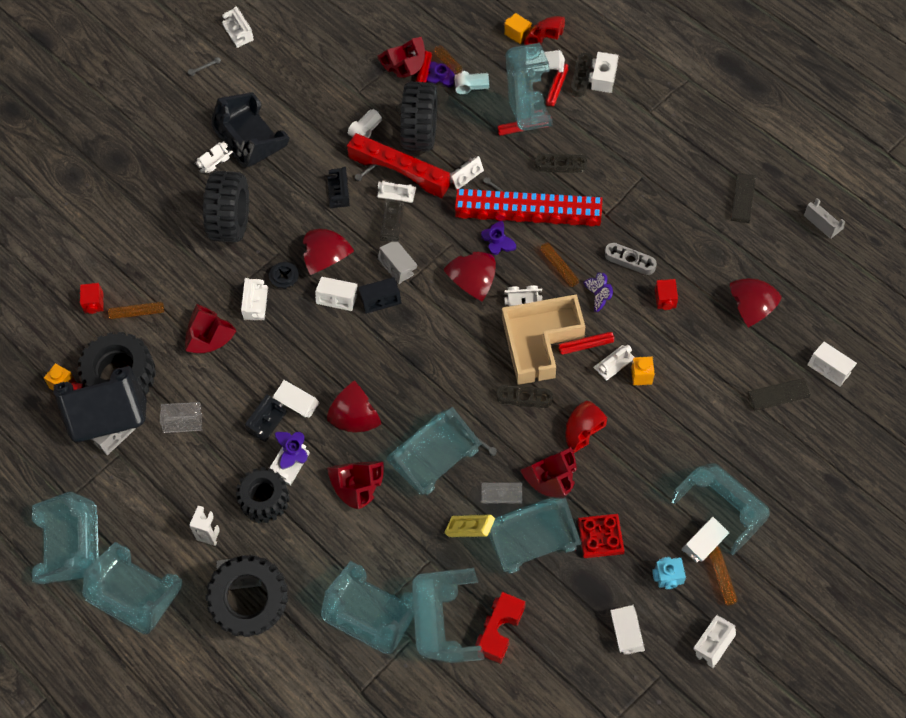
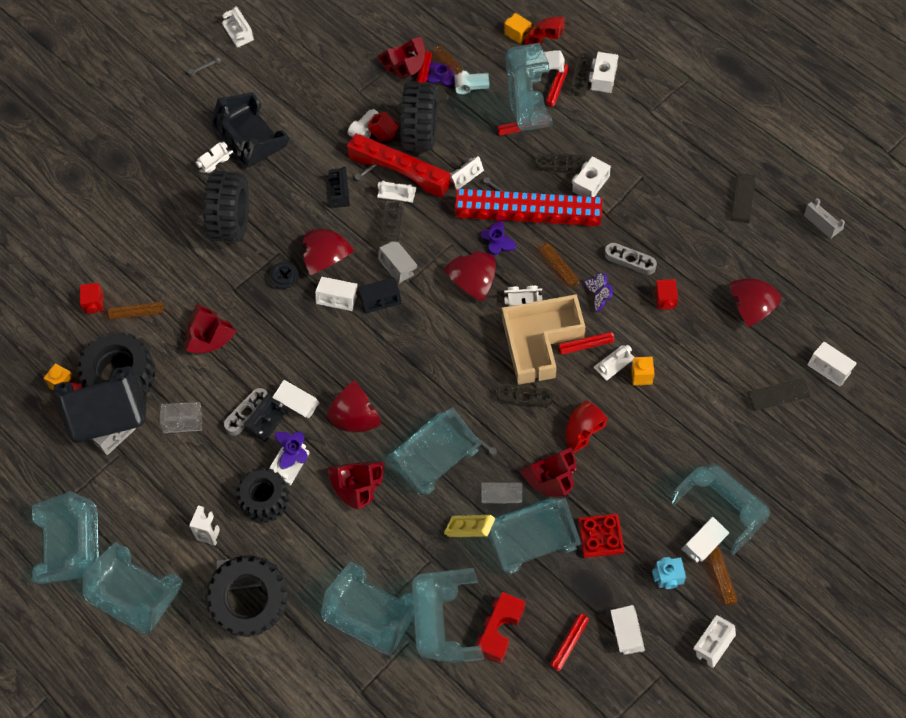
(232, 418): none -> light grey beam
(254, 299): white hinge -> none
(382, 126): none -> red brick
(569, 642): none -> red axle
(591, 178): none -> white brick

